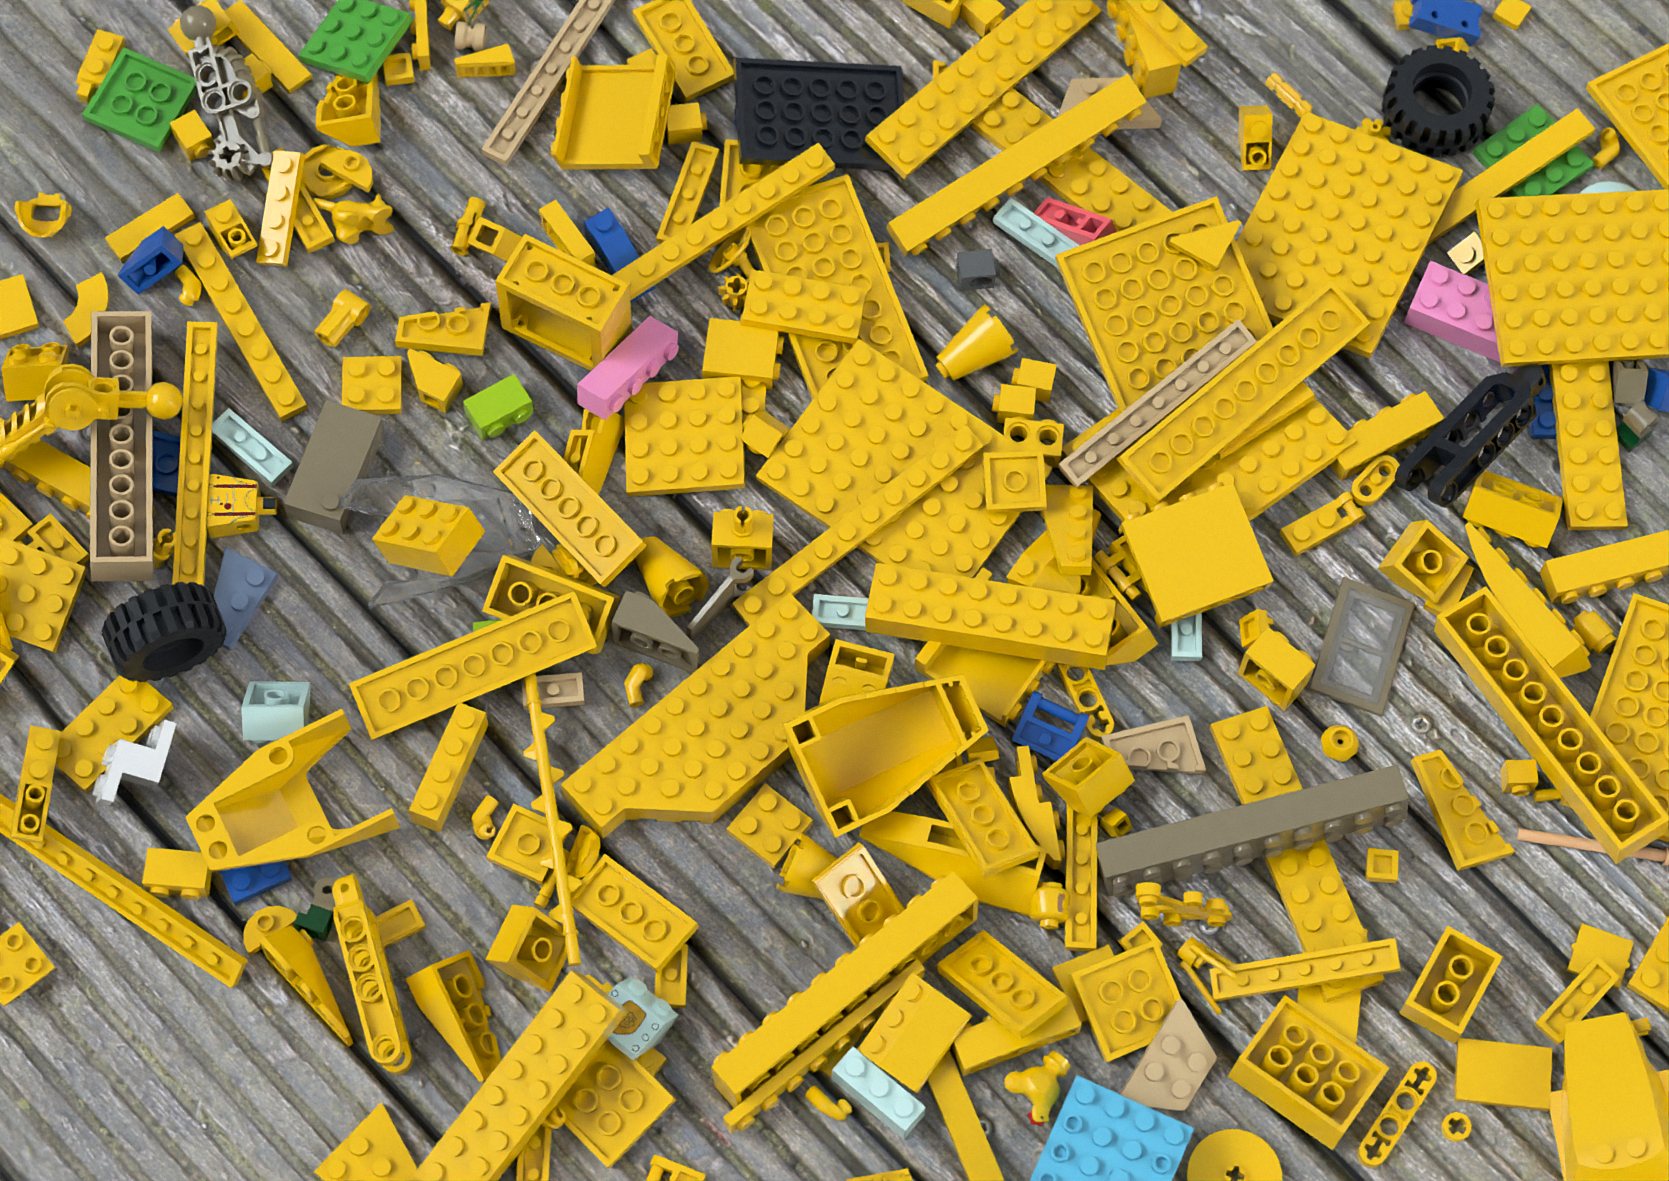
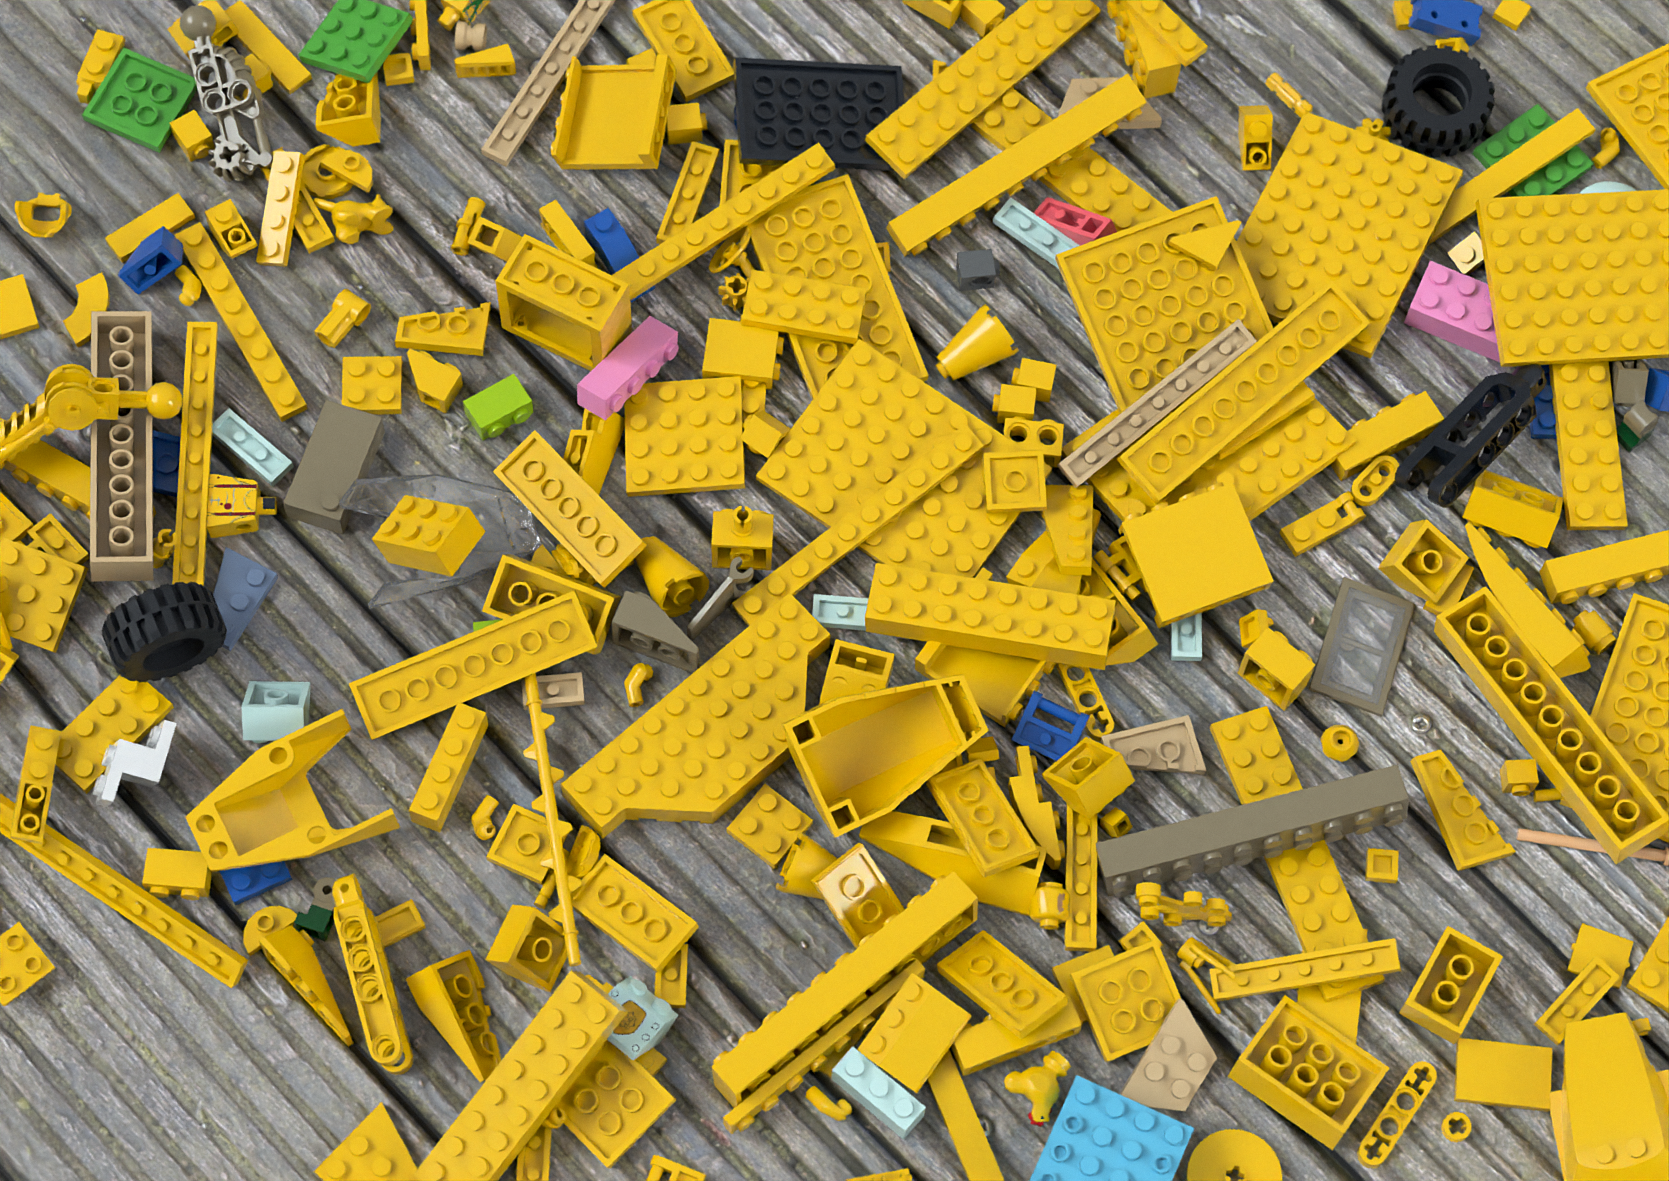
(28, 369): yellow slope -> none

